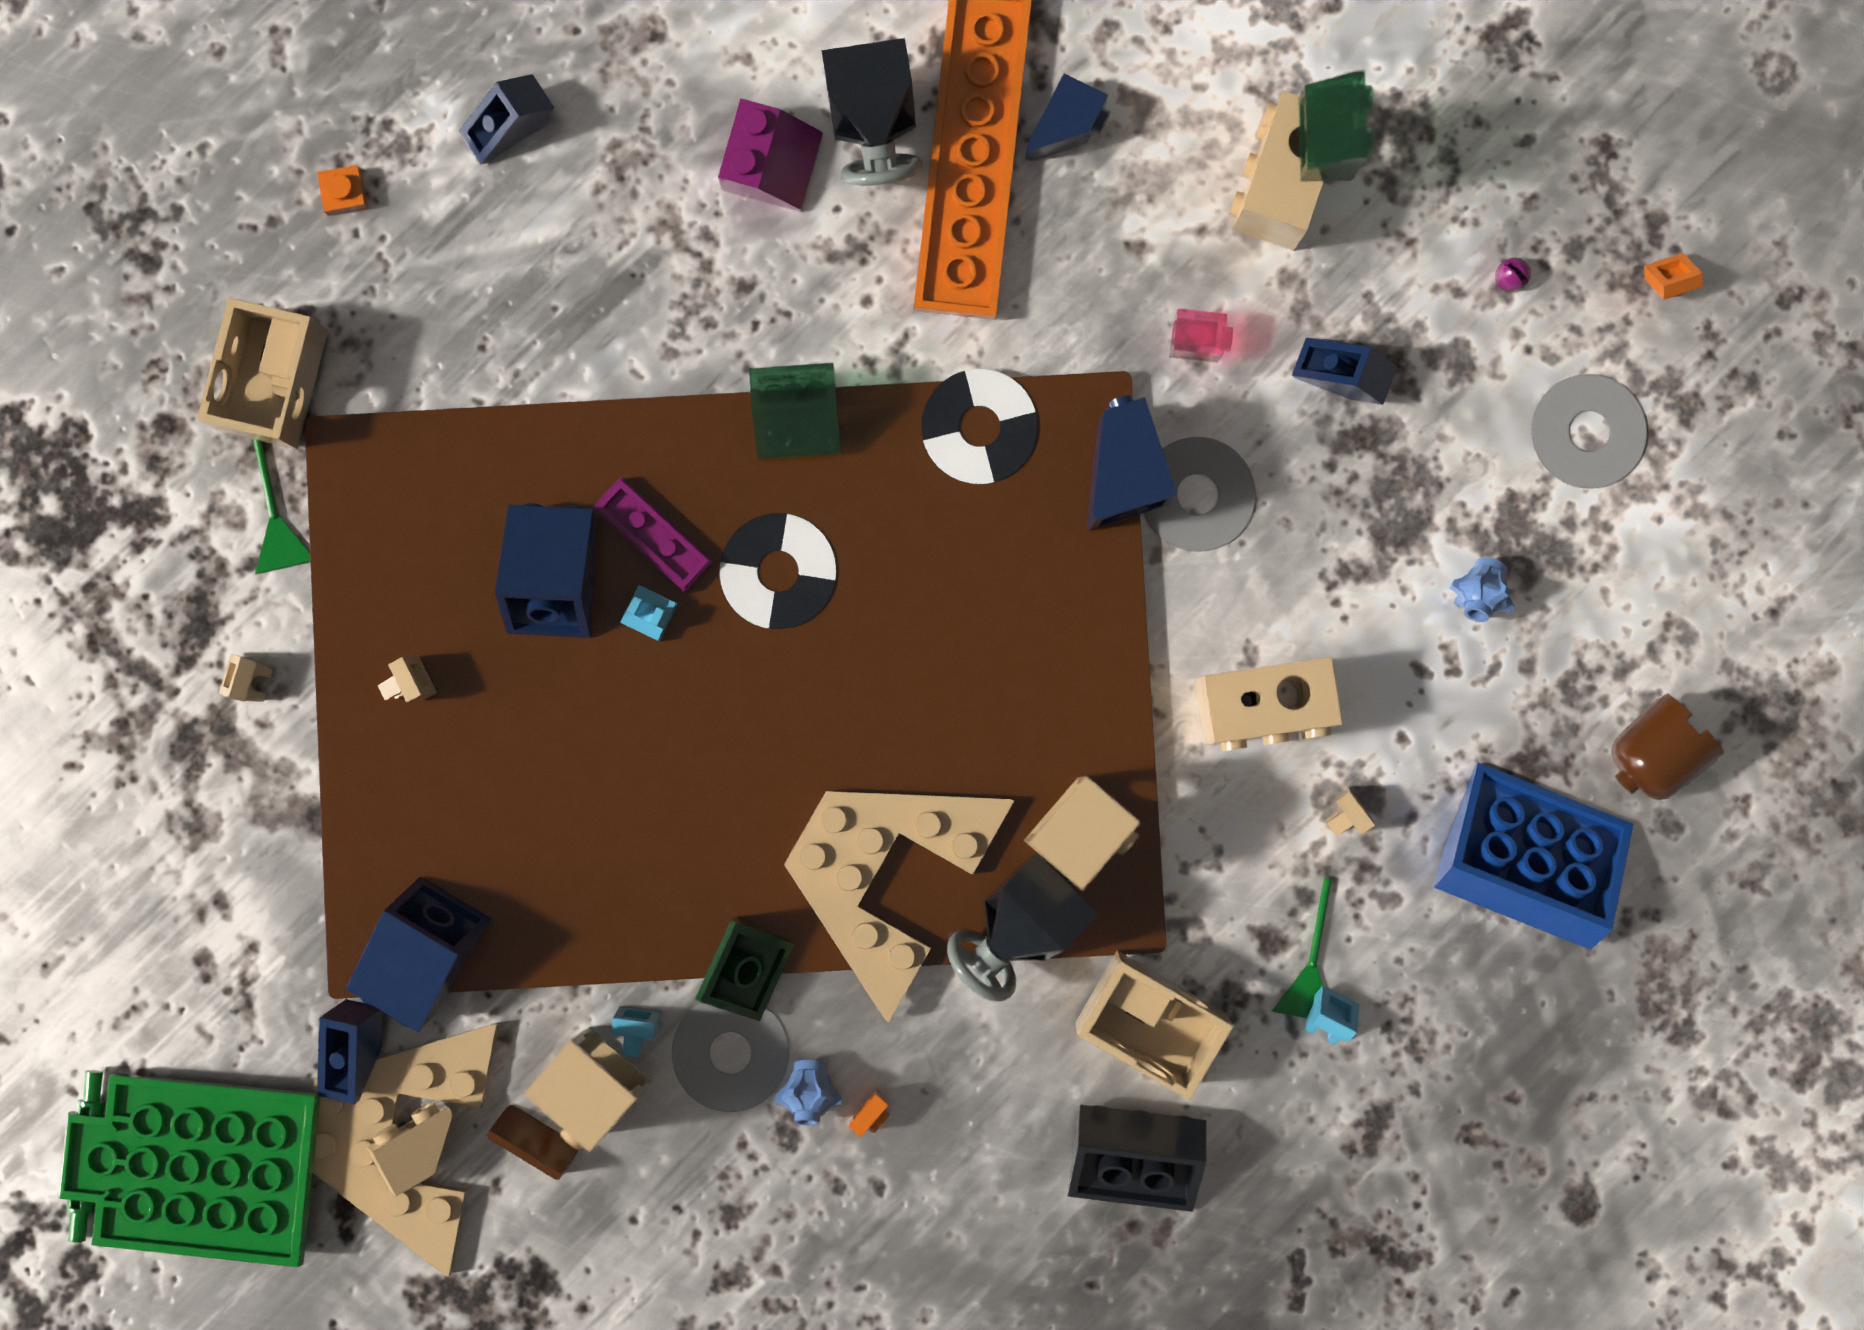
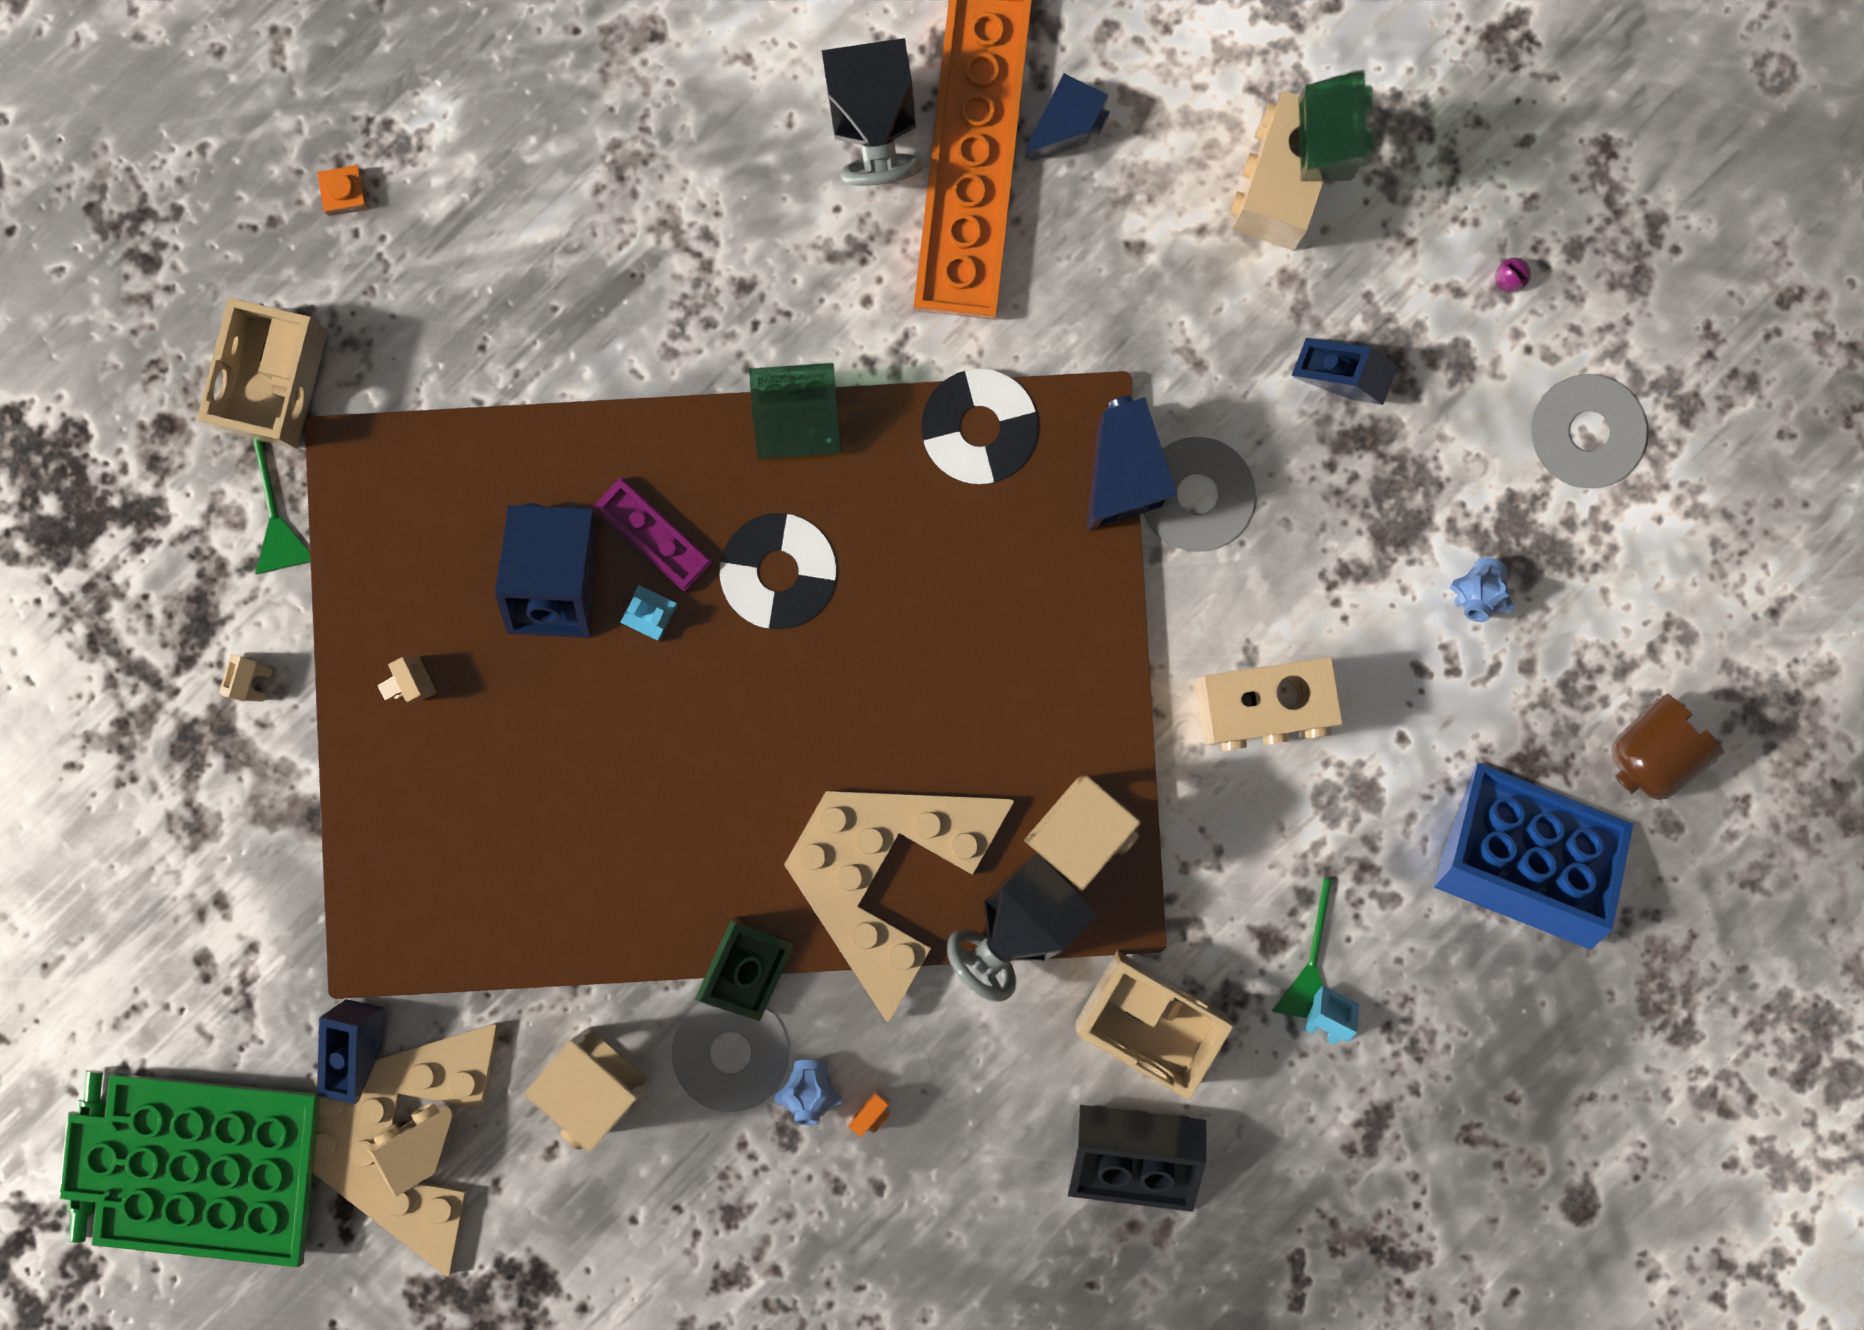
(417, 953): dark blue slope -> none
(506, 117): dark blue slope -> none
(532, 1142): reddish brown slope -> none
(635, 1026): medium azure tile -> none
(769, 156): magenta slope -> none
(1200, 335): clear pink brick -> none
(1349, 814): tan tile -> none
(1673, 276): orange plate -> none

